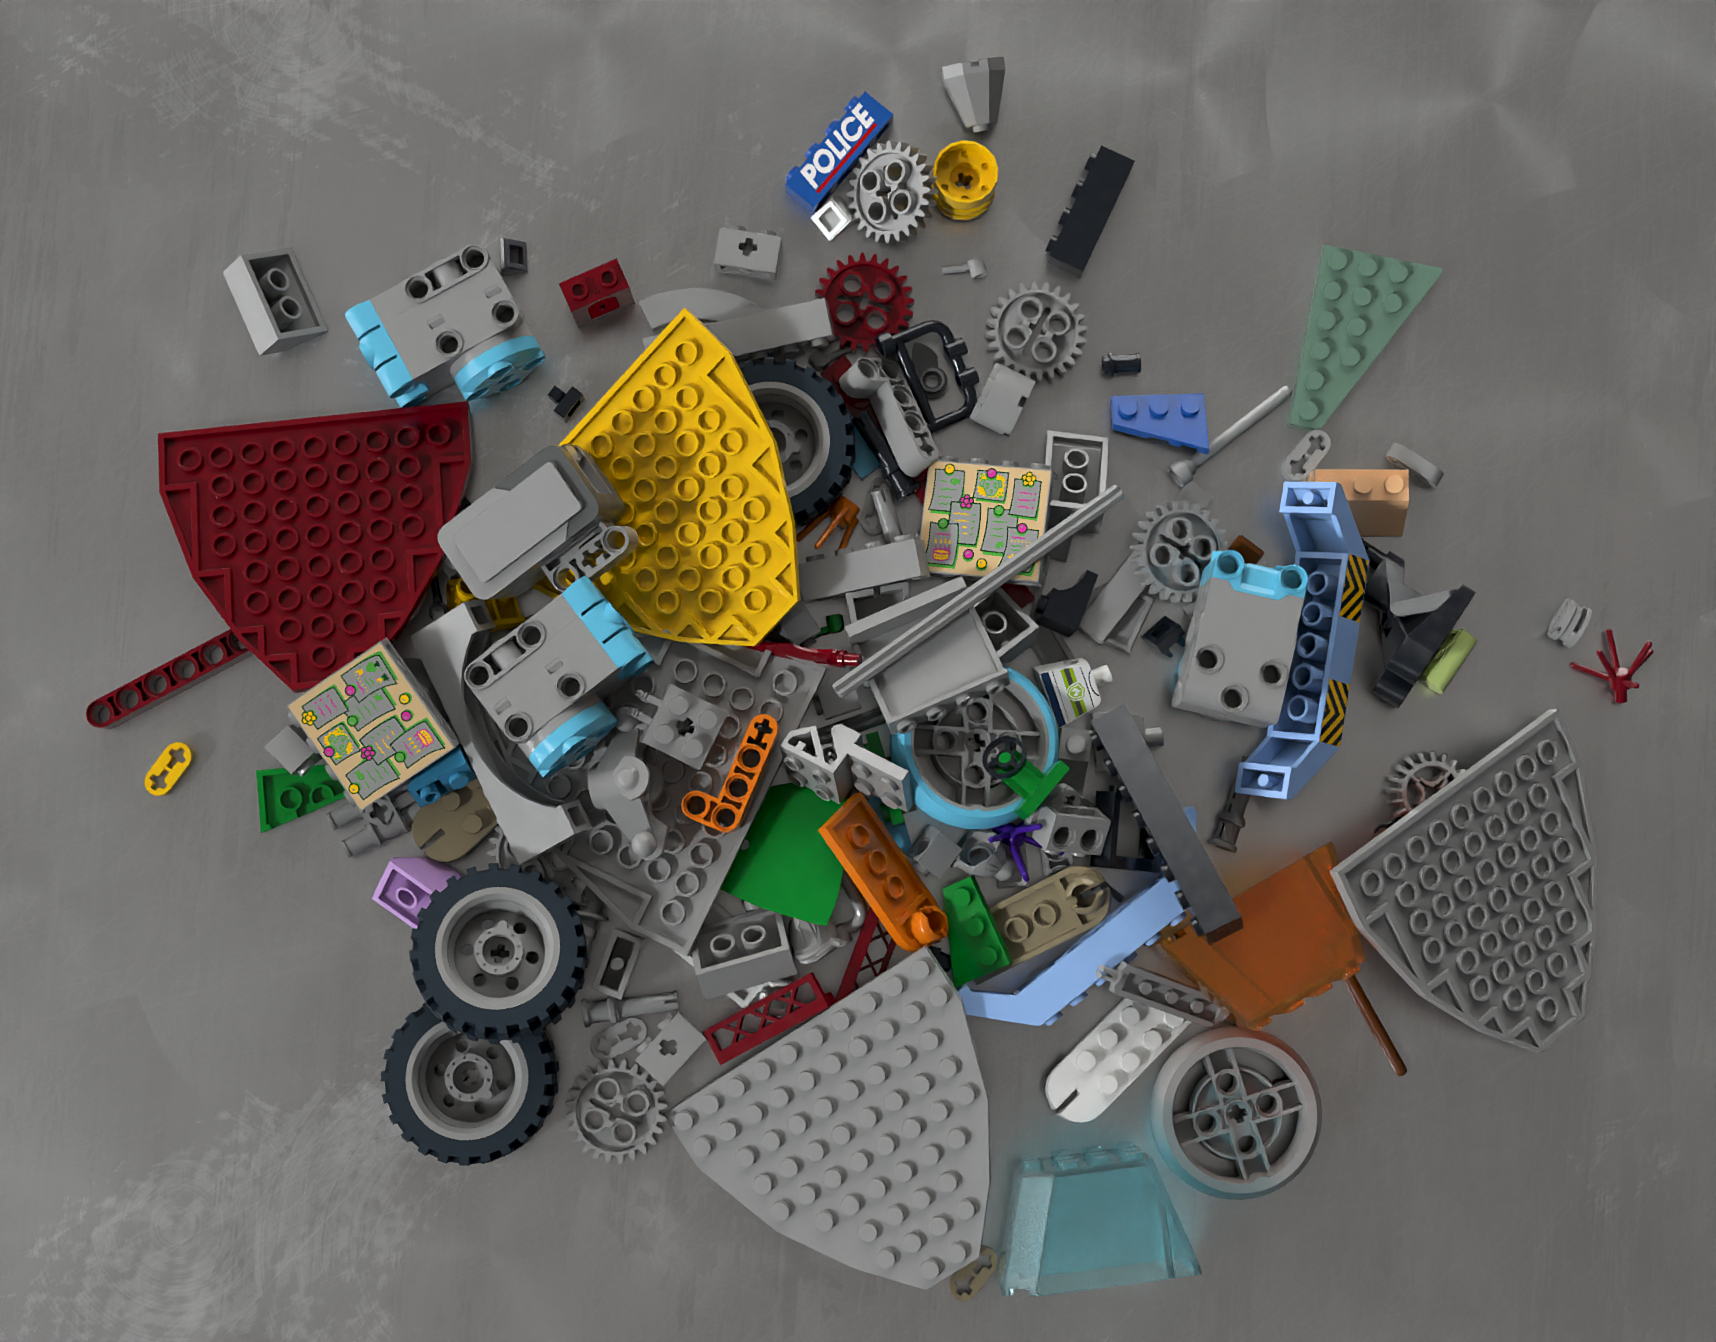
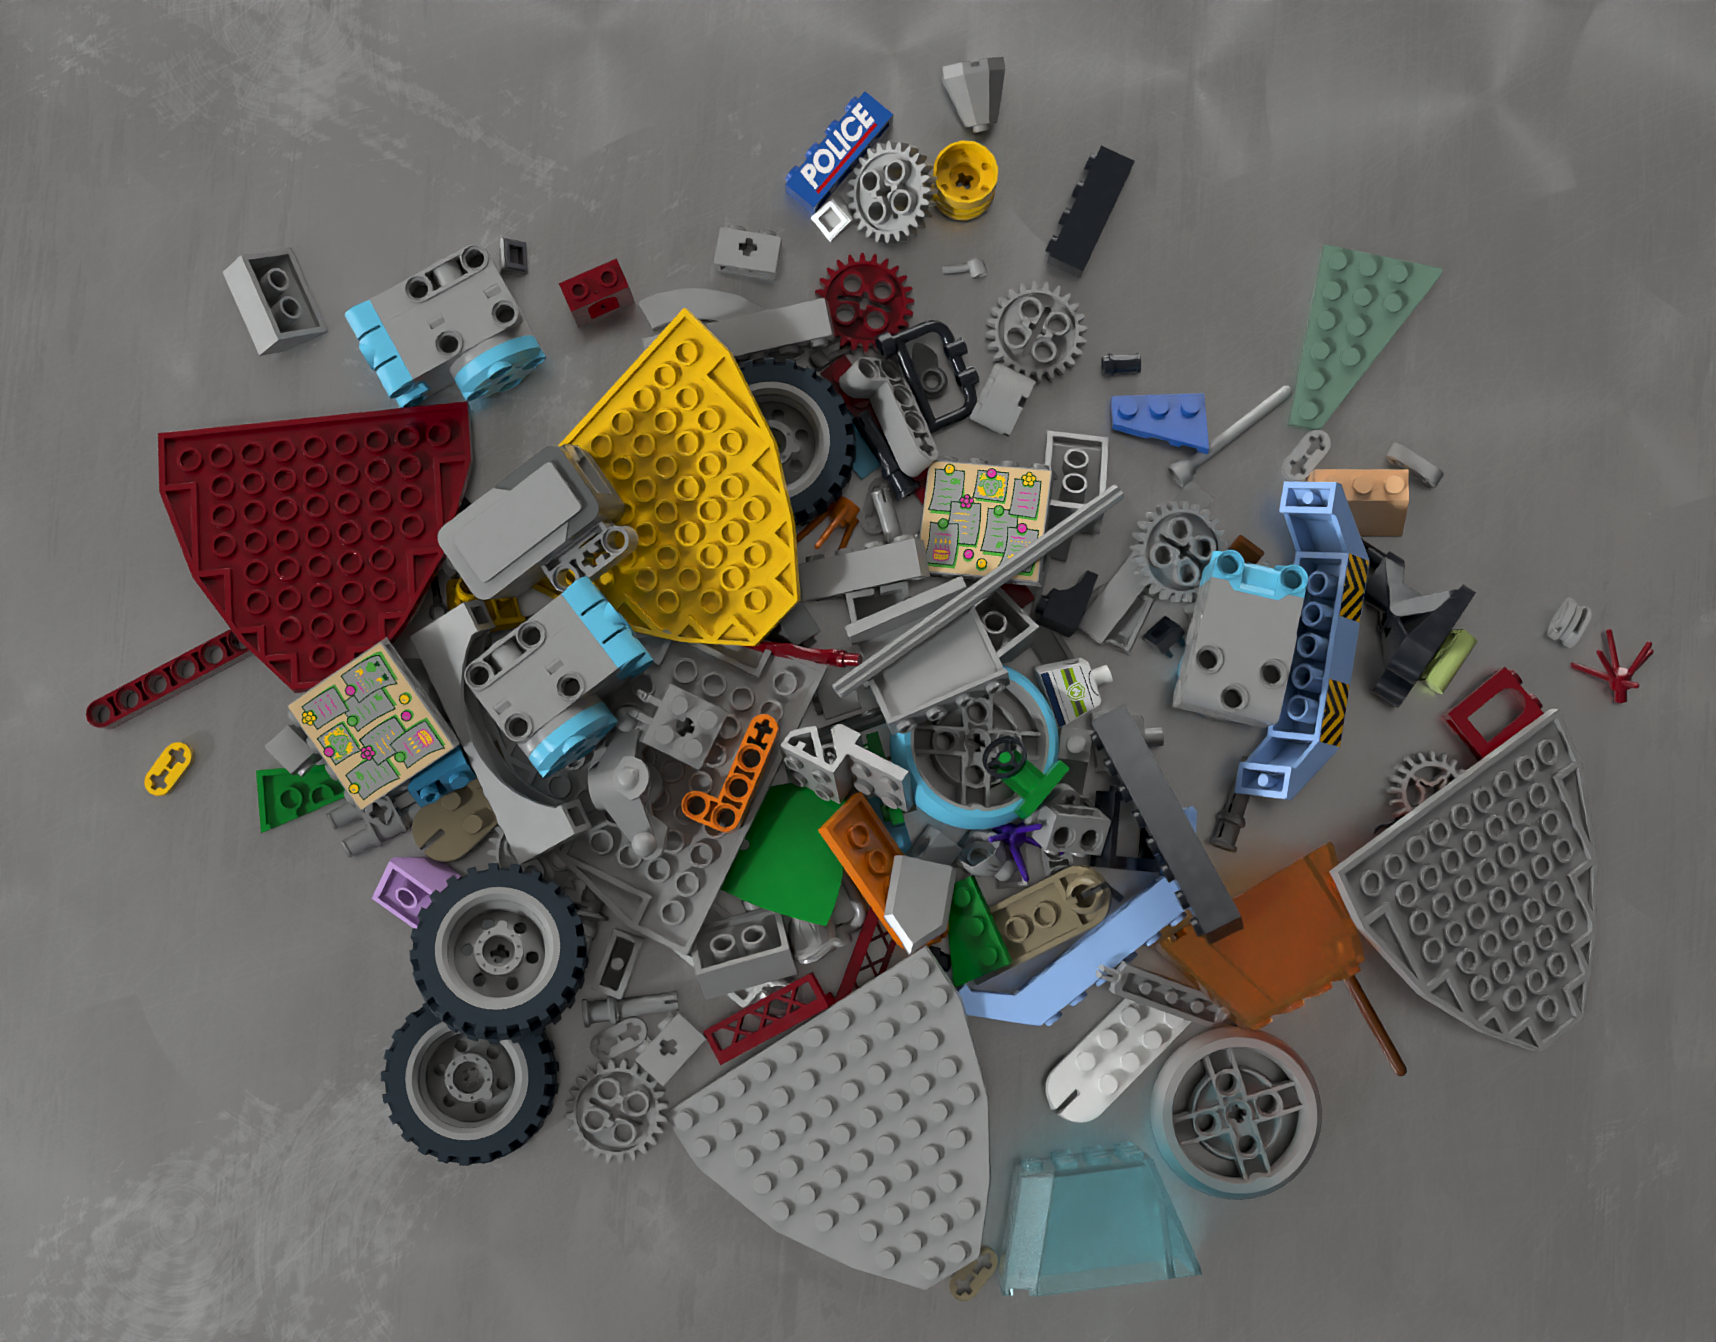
(566, 403): black tile -> none
(835, 624): green hand -> none
(919, 900): none -> light grey tile
(1458, 716): none -> dark red panel

